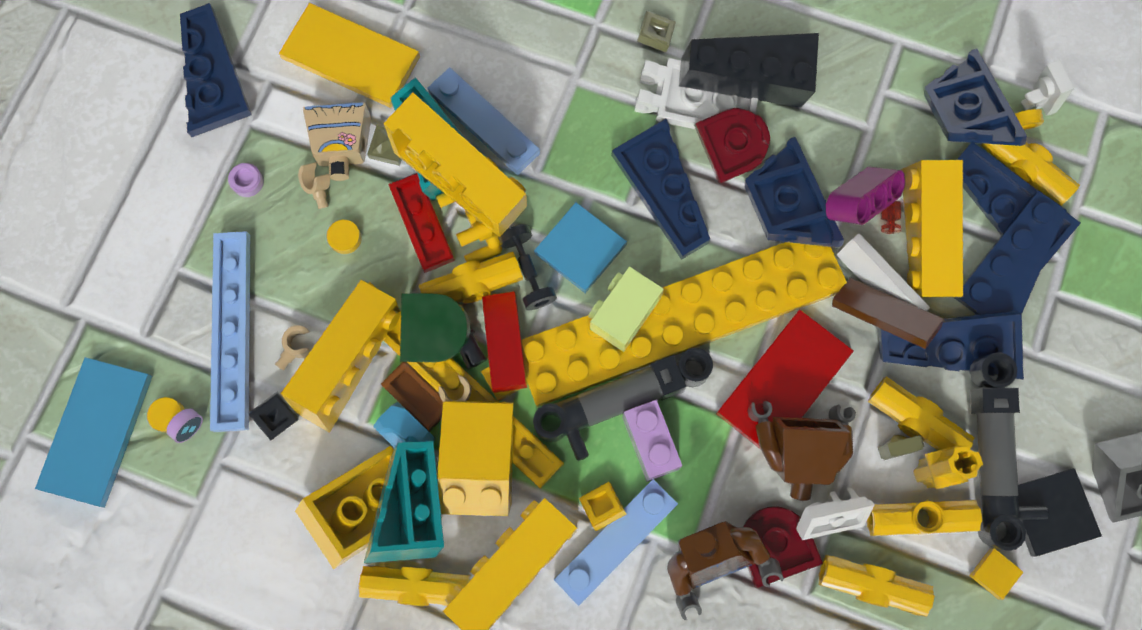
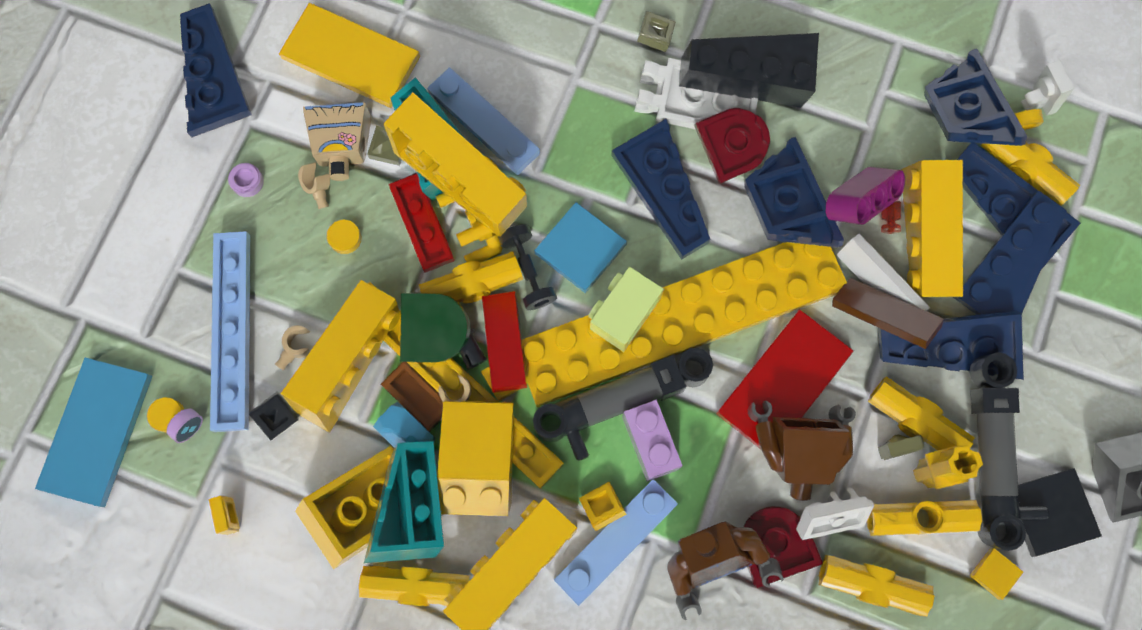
(224, 515): none -> yellow tile

